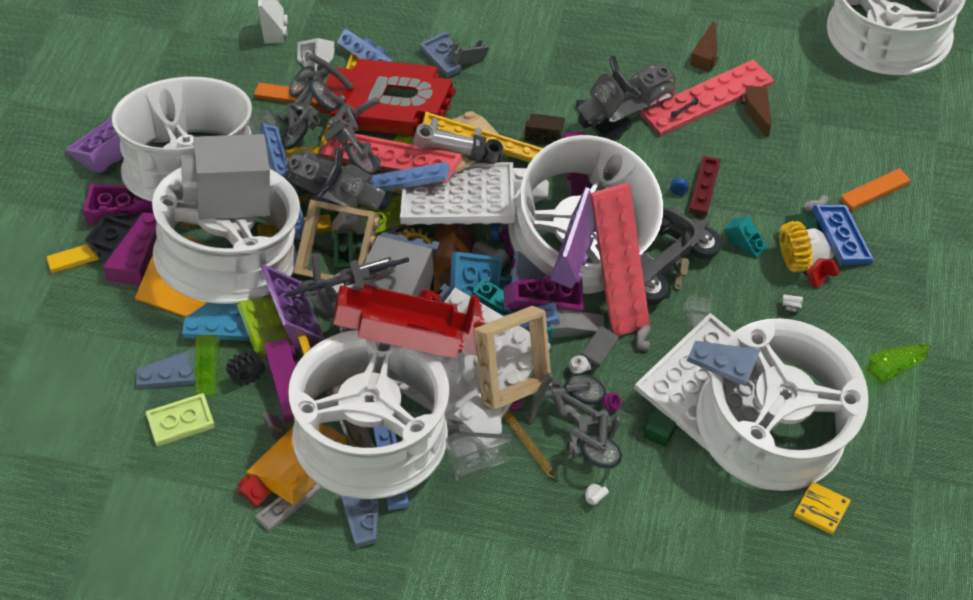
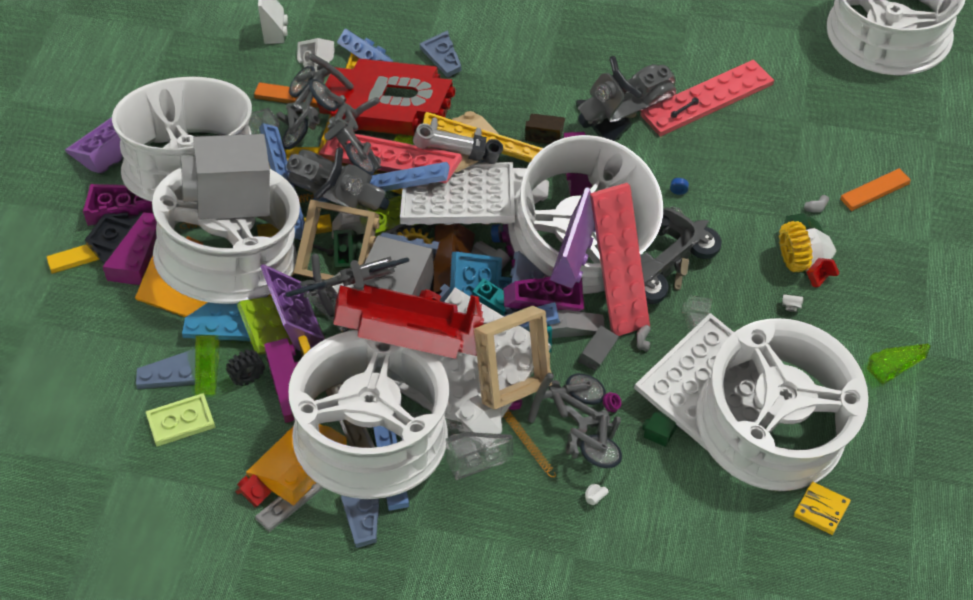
(273, 425): flat silver slope -> none
(469, 54): dark grey hinge -> none
(579, 364): white plate -> none
(704, 186): dark red plate -> none
(706, 50): reddish brown slope -> none
(725, 360): sand blue wing -> none
(745, 236): teal slope -> none
(757, 107): reddish brown slope -> none
(843, 235): blue tile -> none

